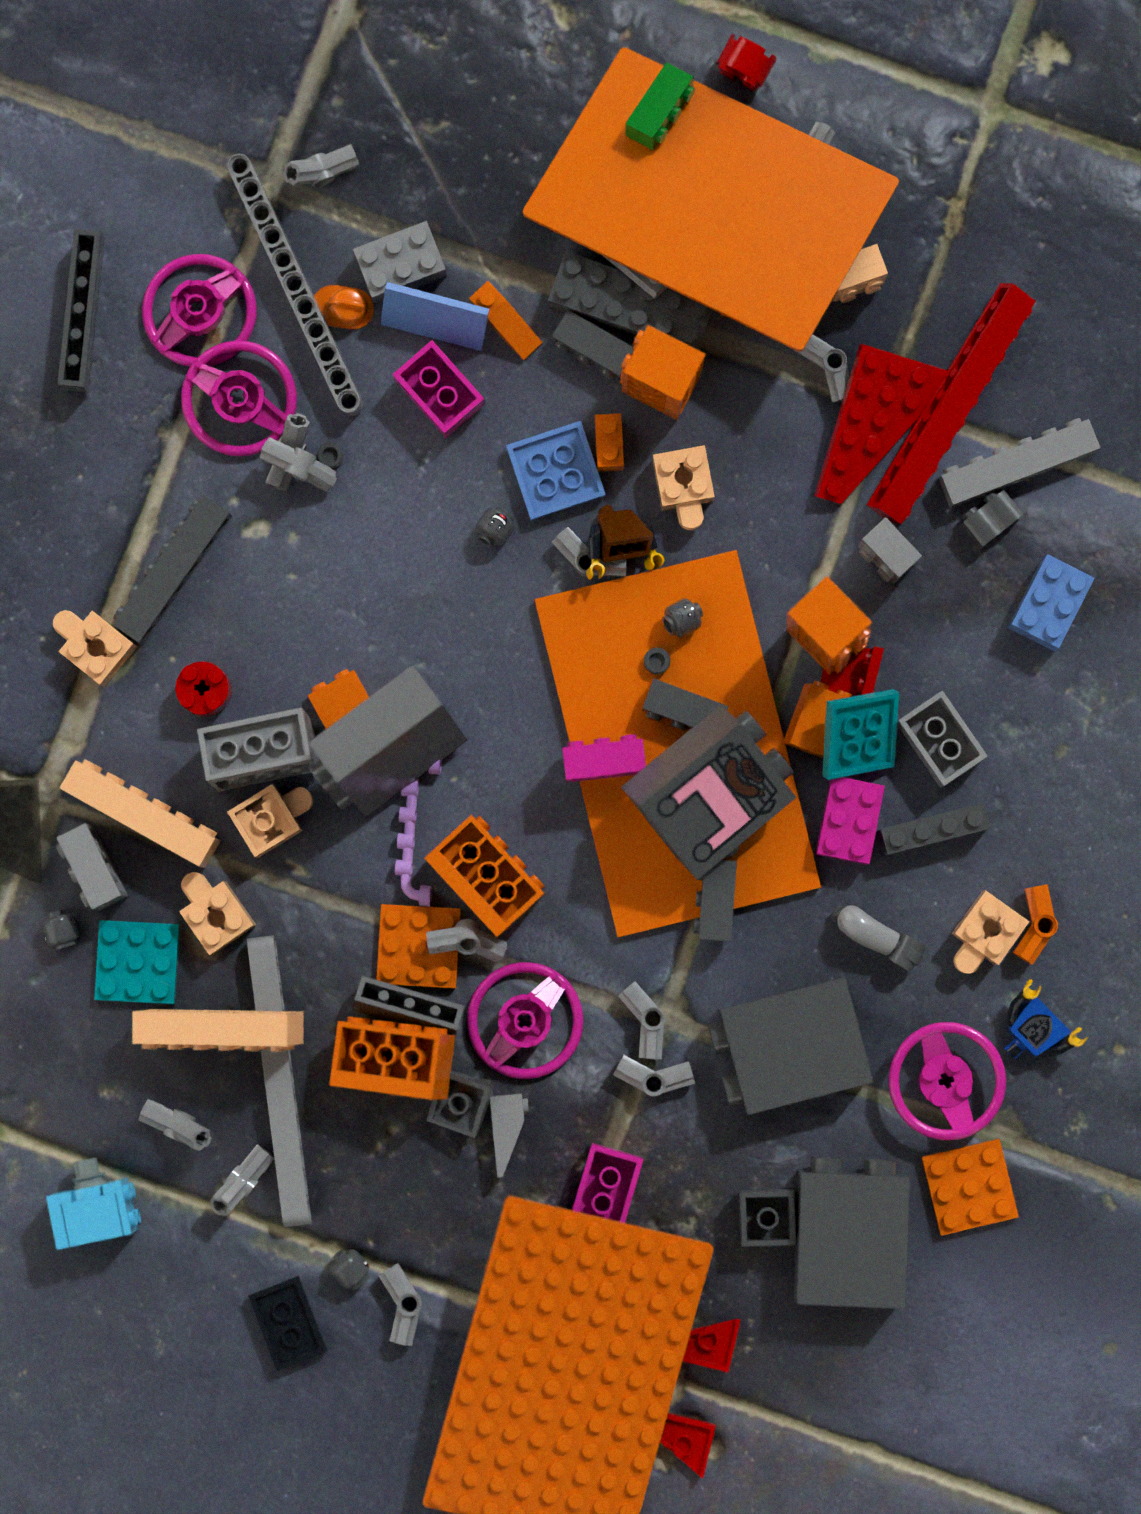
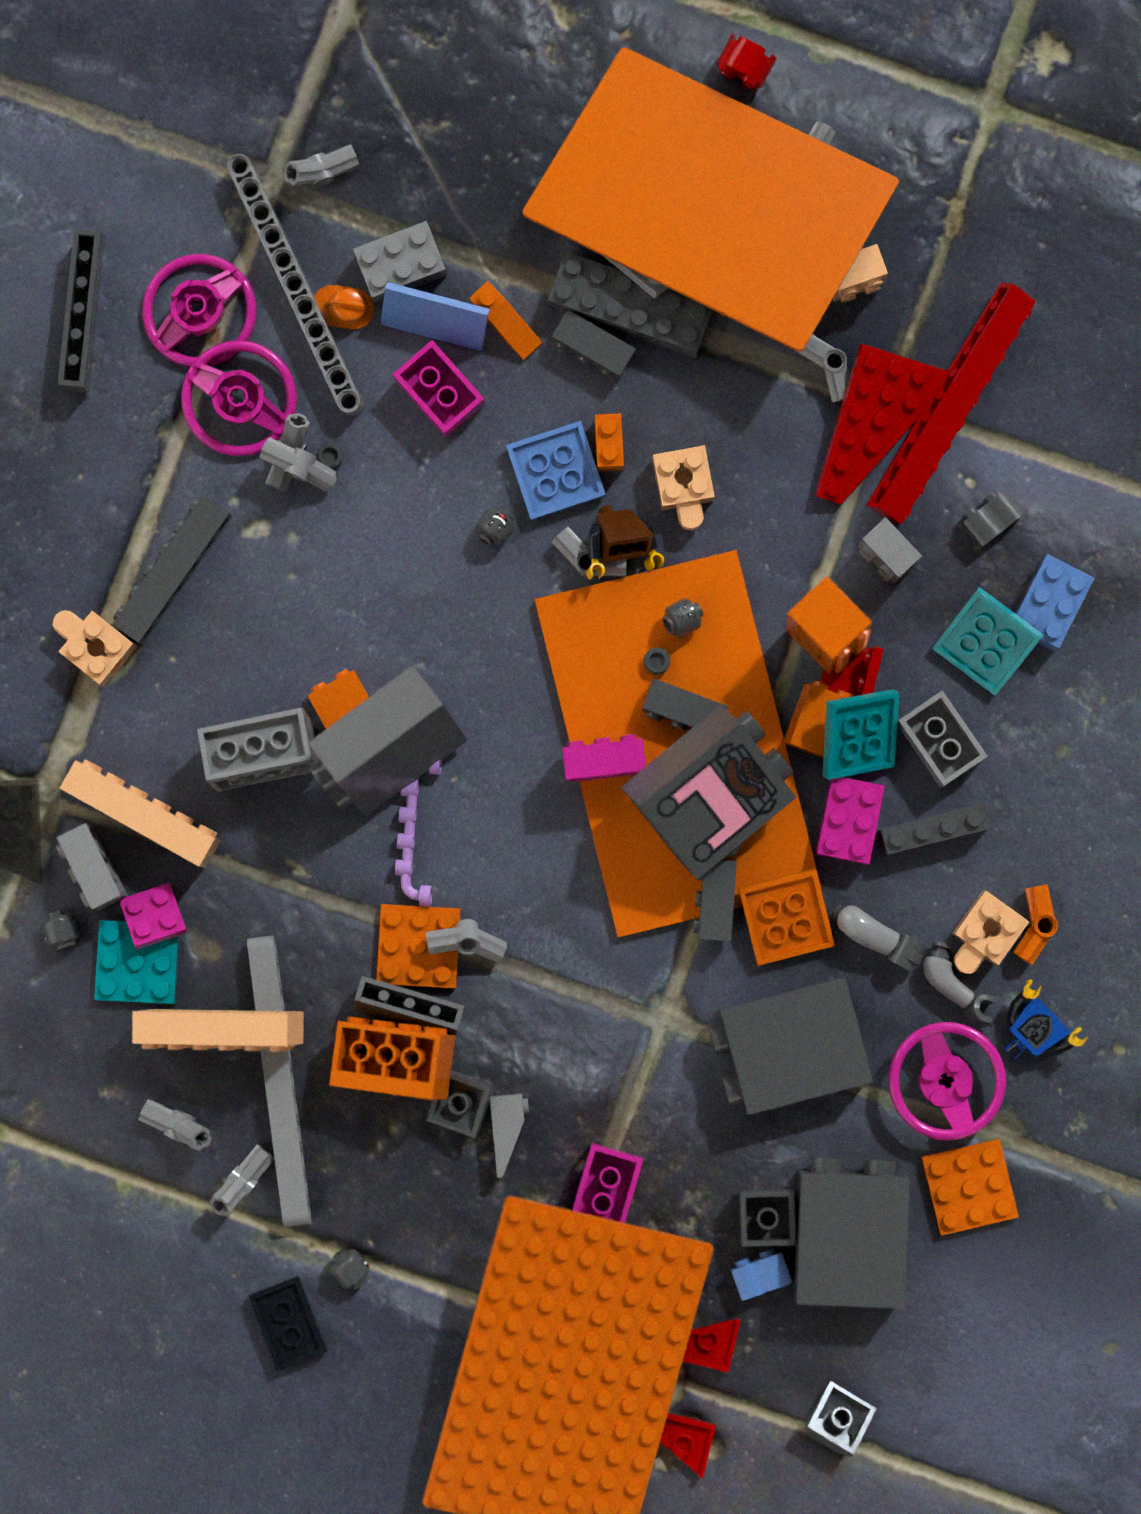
(93, 1208): medium azure piece -> none
(152, 916): none -> dark pink plate
(192, 678): red brick -> none
(214, 913): light nougat brick -> none
(270, 818): light nougat brick -> none
(405, 1320): light grey piece -> none
(467, 880): orange brick -> none
(539, 1006): dark pink piece -> none
(637, 1075): light grey piece -> none
(650, 1036): light grey piece -> none
(660, 106): green brick -> none
(661, 371): orange brick -> none
(761, 1274): none -> medium blue brick
(786, 916): none -> orange plate
(839, 1420): none -> dark grey slope
(940, 975): none -> piece
(987, 641): none -> teal plate
(1019, 463): light grey brick -> none

